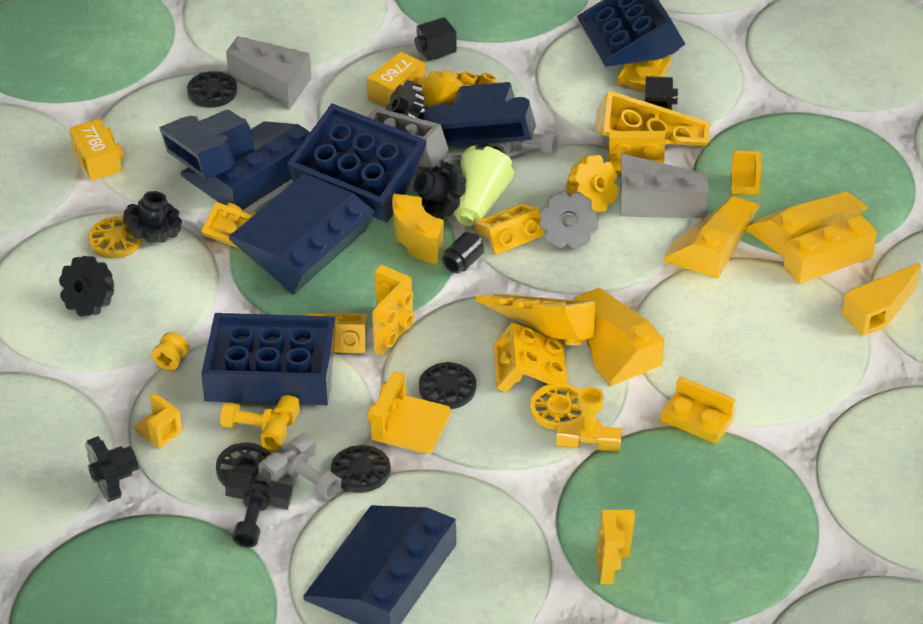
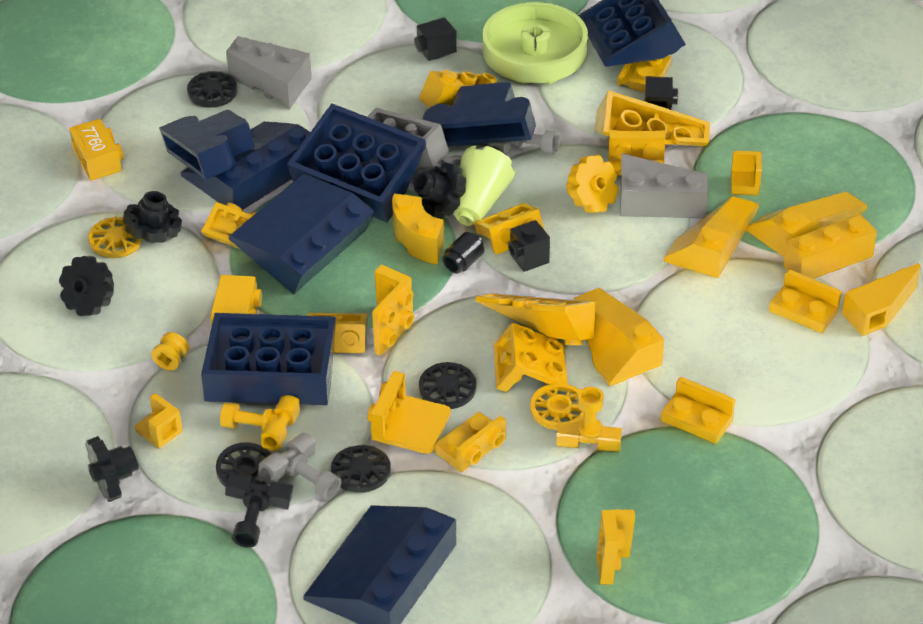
(236, 295): none -> yellow brick
(394, 72): yellow brick -> none
(408, 100): black plant -> none
(471, 441): none -> yellow bracket
(529, 245): none -> black brick
(555, 32): none -> yellowish green piece
(576, 206): plant -> none
(806, 301): none -> yellow bracket

